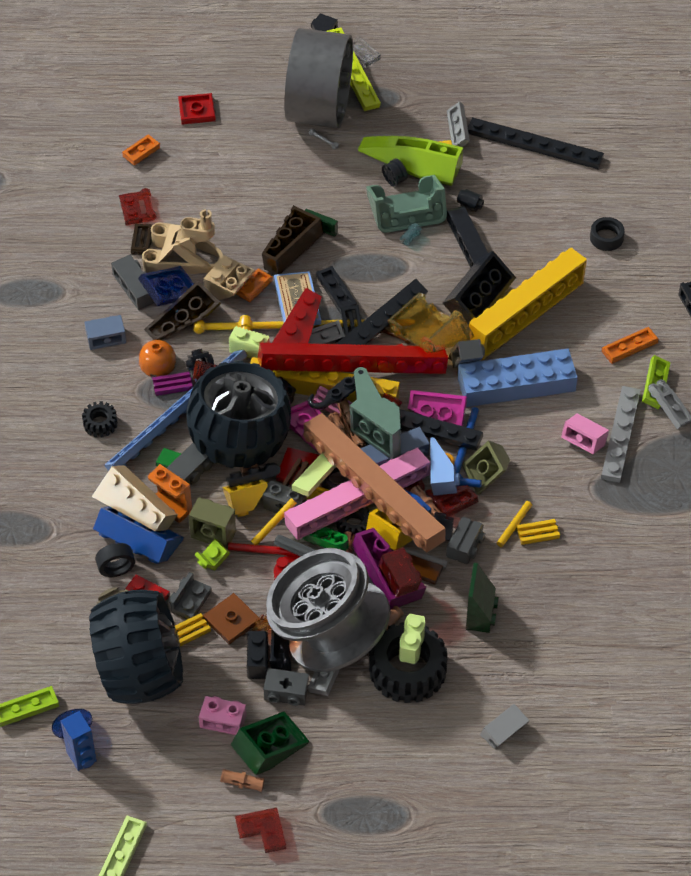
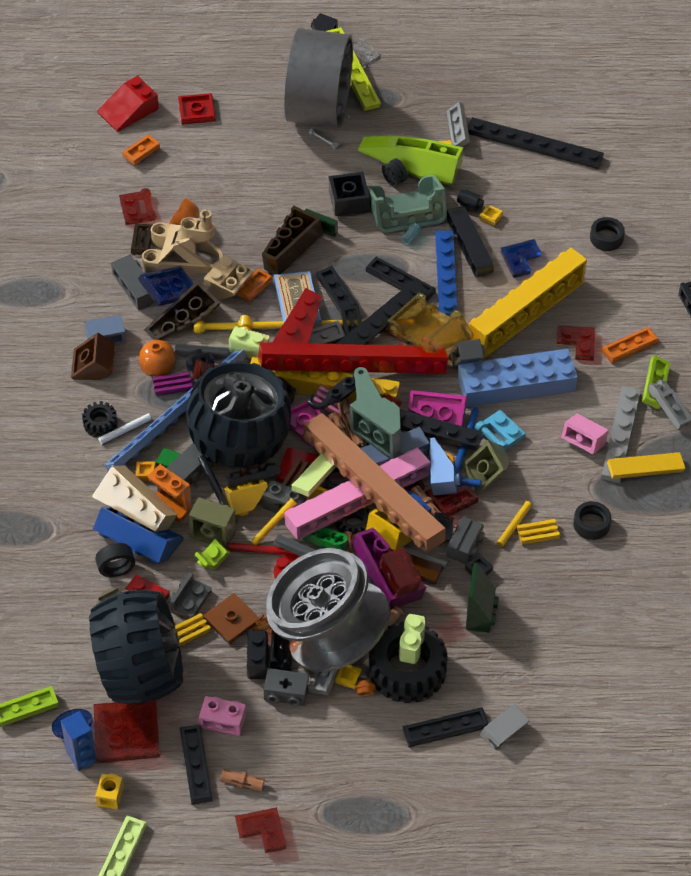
(93, 358): none -> reddish brown slope
(109, 799): none -> yellow brick
(125, 428): none -> white bar
(126, 731): none -> clear red plate
(129, 104): none -> red slope
(143, 469): none -> light orange tile
(186, 209): none -> orange cylinder
(196, 764): none -> black tile
(213, 481): none -> black bar
(217, 352): none -> dark grey axle
(268, 742): dark green slope -> none
(348, 676): none -> yellow plate
(349, 194): none -> black brick
(365, 688): none -> orange plate
(395, 276): none -> black tile
(445, 727): none -> black tile
(446, 272): none -> blue plate
(480, 287): black brick -> none
(483, 563): none -> black plate
(491, 215): none -> yellow tile
(503, 427): none -> medium azure plate
(517, 254): none -> clear blue plate
(581, 337): none -> clear red plate
(592, 532): none -> black tyre
(646, 465): none -> yellow tile

